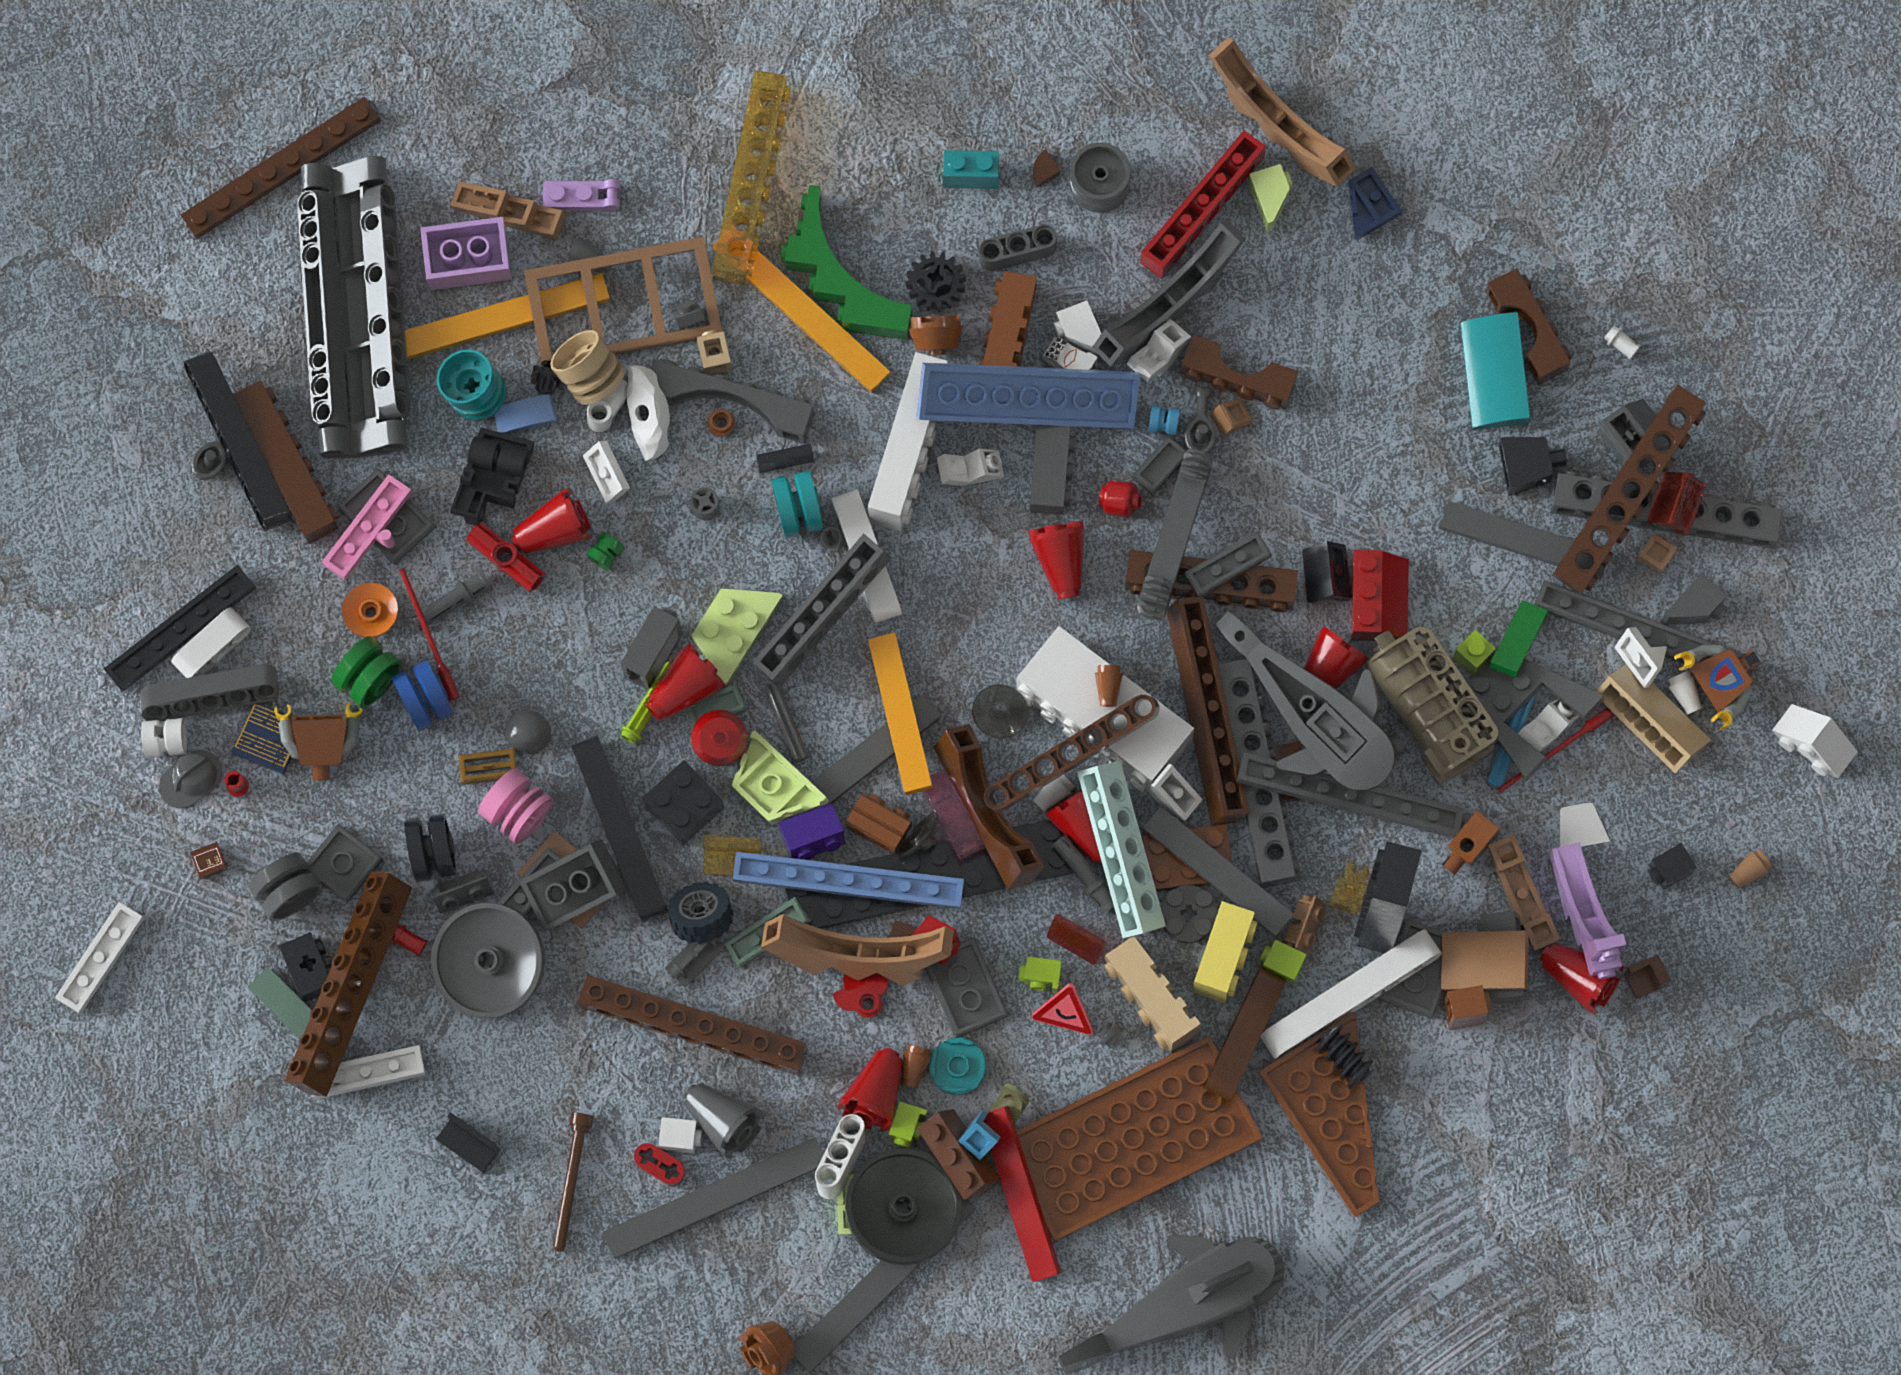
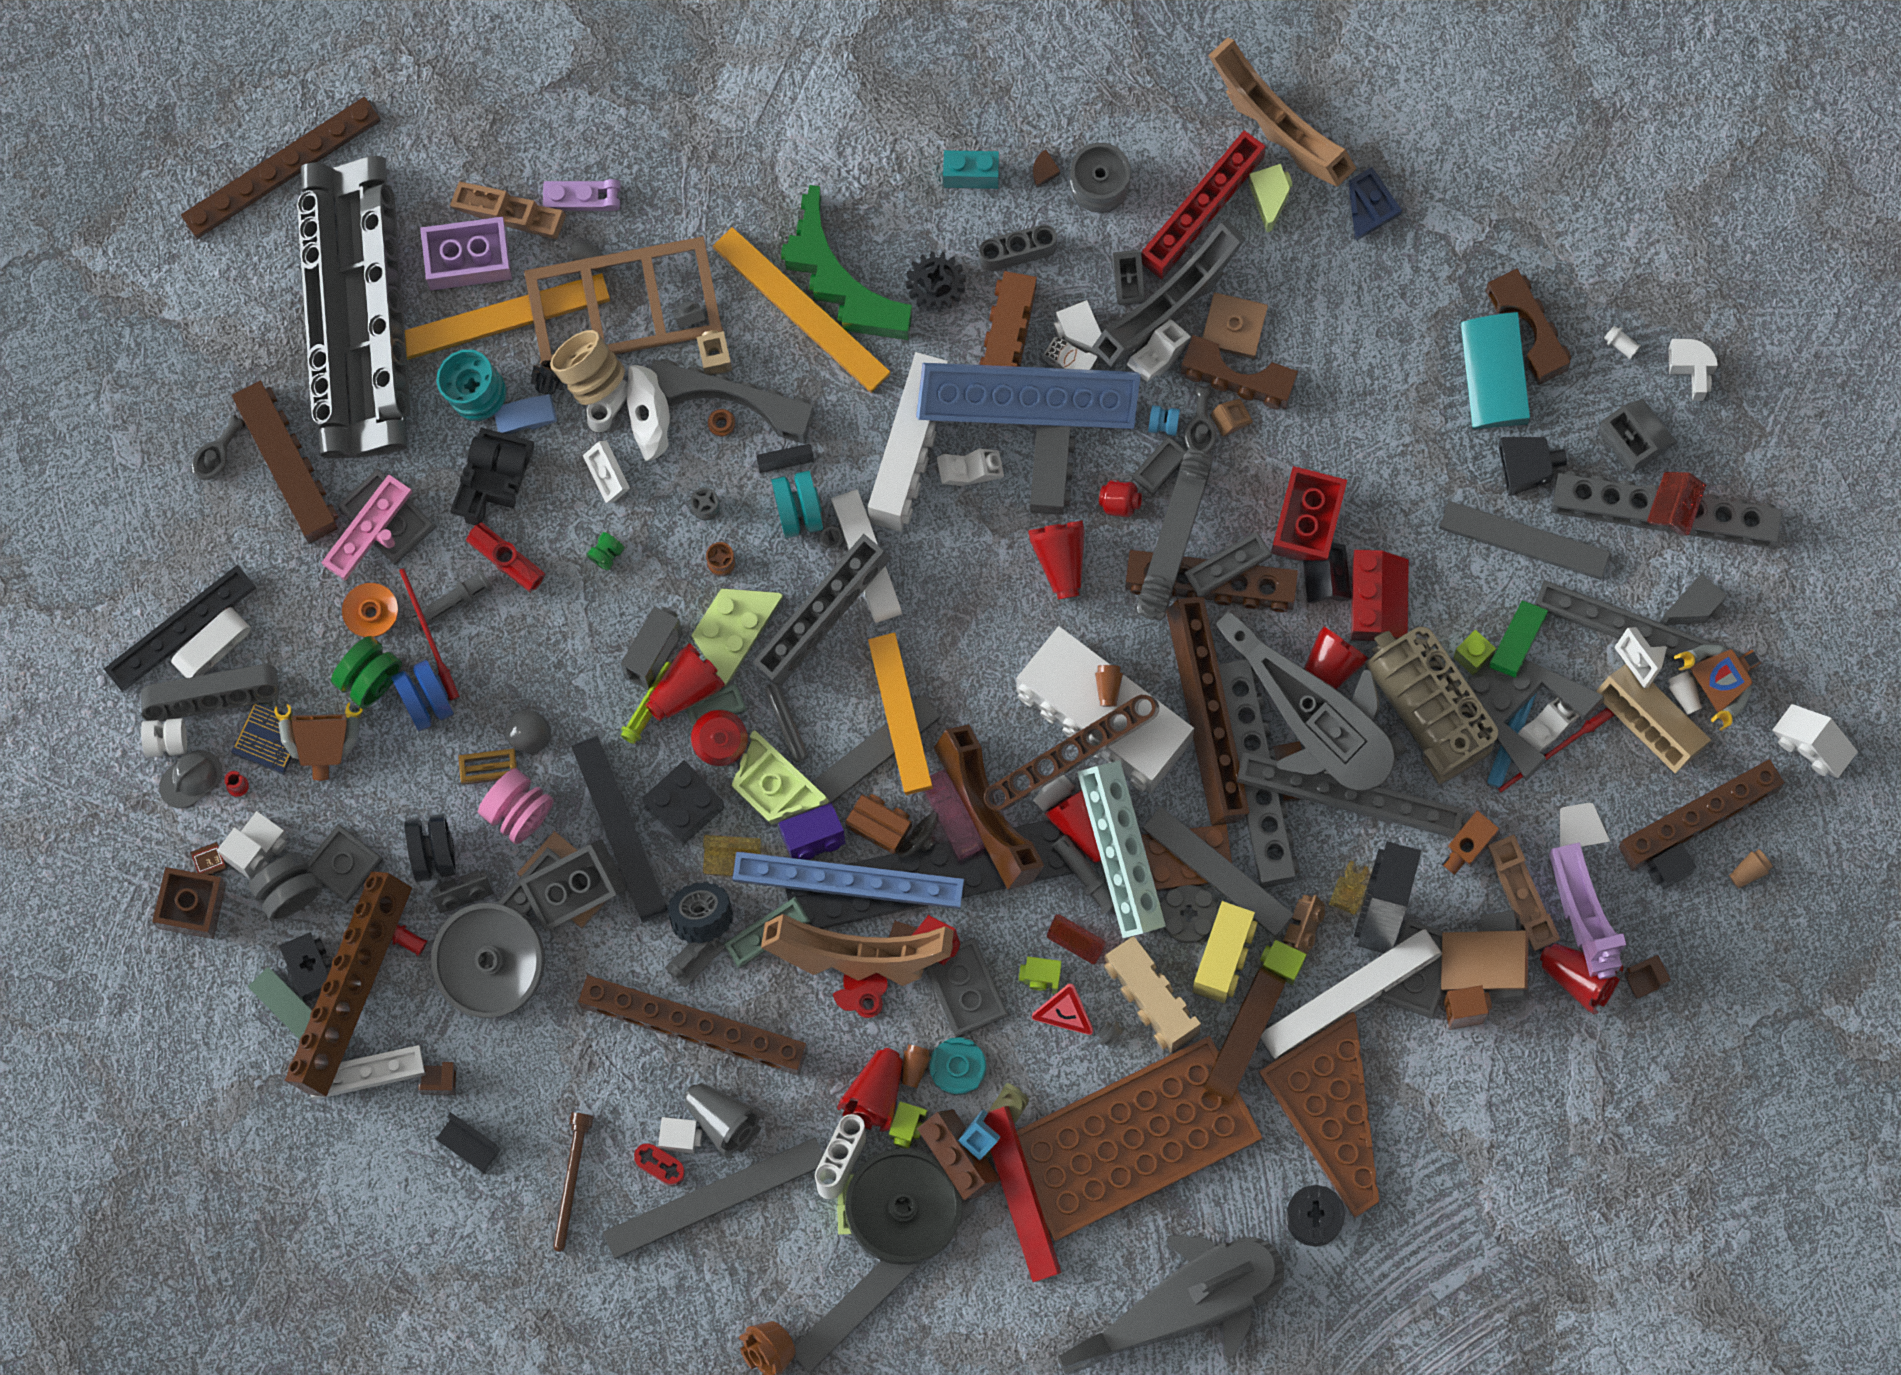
(99, 958): white plate -> none
(189, 903): none -> reddish brown brick
(237, 441): black beam -> none
(253, 846): none -> white brick
(439, 1080): none -> reddish brown panel
(553, 525): red cone -> none
(719, 553): none -> dark orange wheel
(764, 87): clear yellow brick -> none
(936, 333): dark orange cone -> none
(995, 722): clear smoke dish -> none
(1128, 276): none -> dark grey slope
(1174, 793): white slope -> none
(1235, 324): none -> medium nougat plate
(1308, 515): none -> red slope
(1328, 1225): none -> black piece
(1345, 1057): black piece -> none
(1657, 553): medium nougat plate -> none
(1678, 401): reddish brown brick -> none
(1693, 358): none -> white brick
(1701, 814): none -> reddish brown brick

